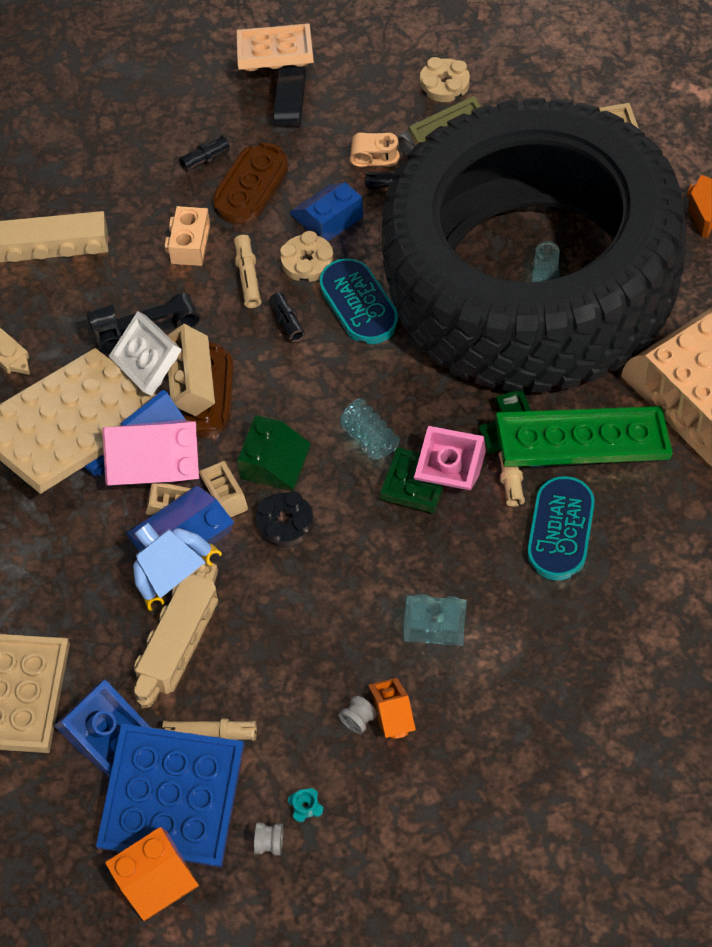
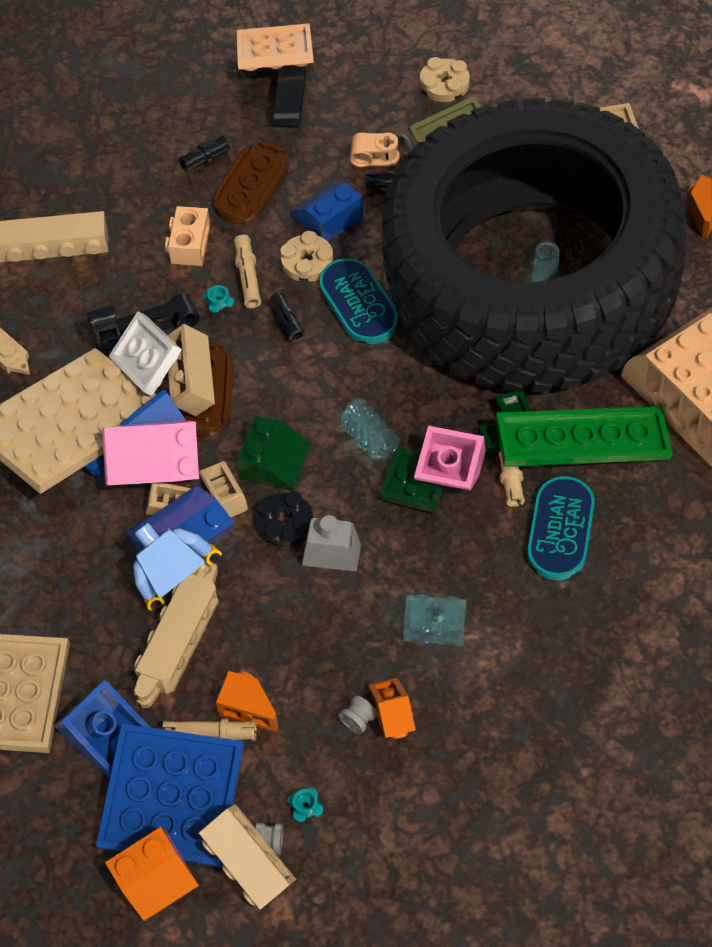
(215, 293): none -> teal plate
(245, 700): none -> orange slope
(246, 857): none -> tan brick
(332, 544): none -> light grey torso

